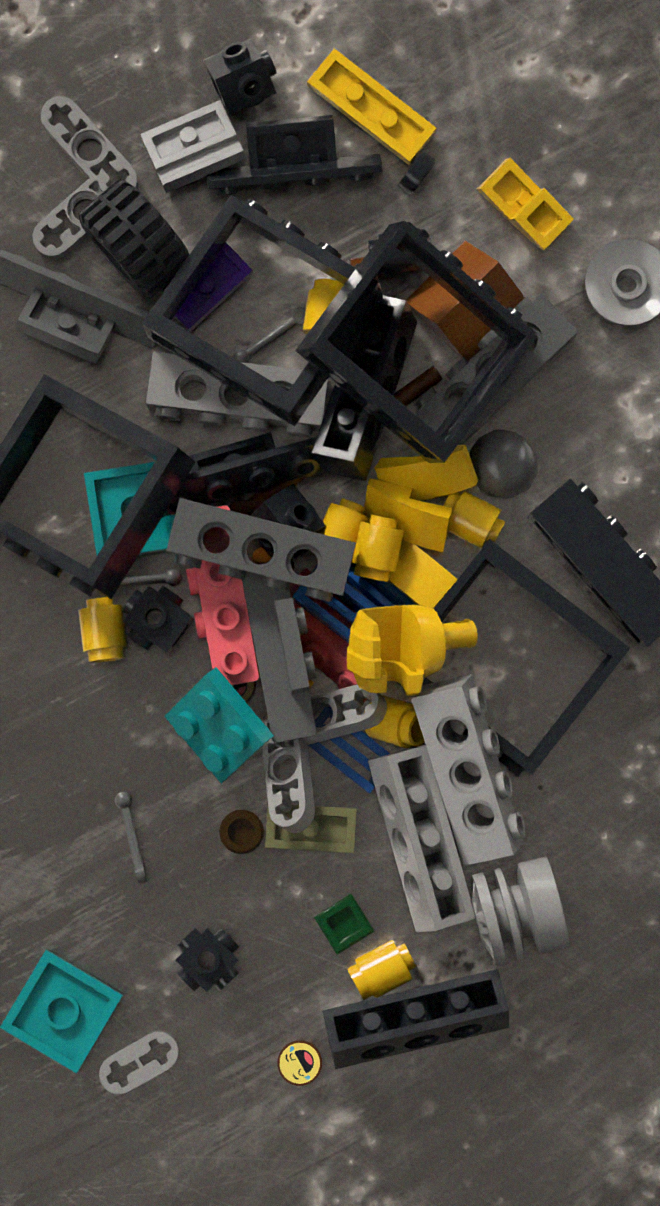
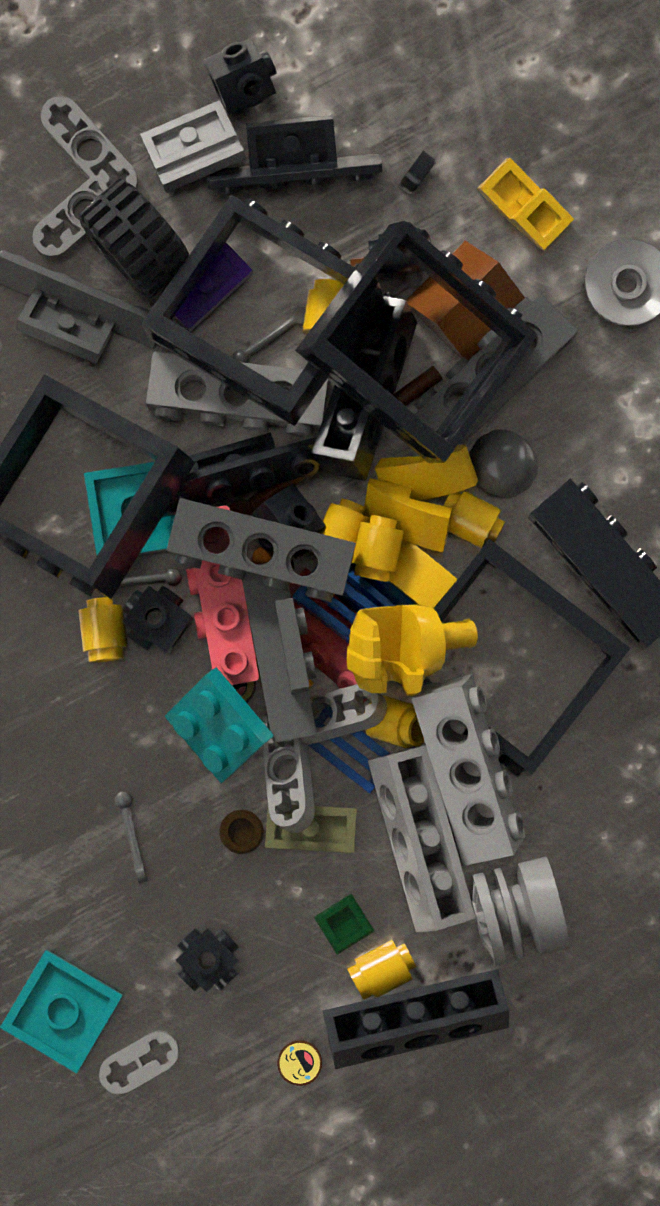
(371, 106): yellow plate -> none

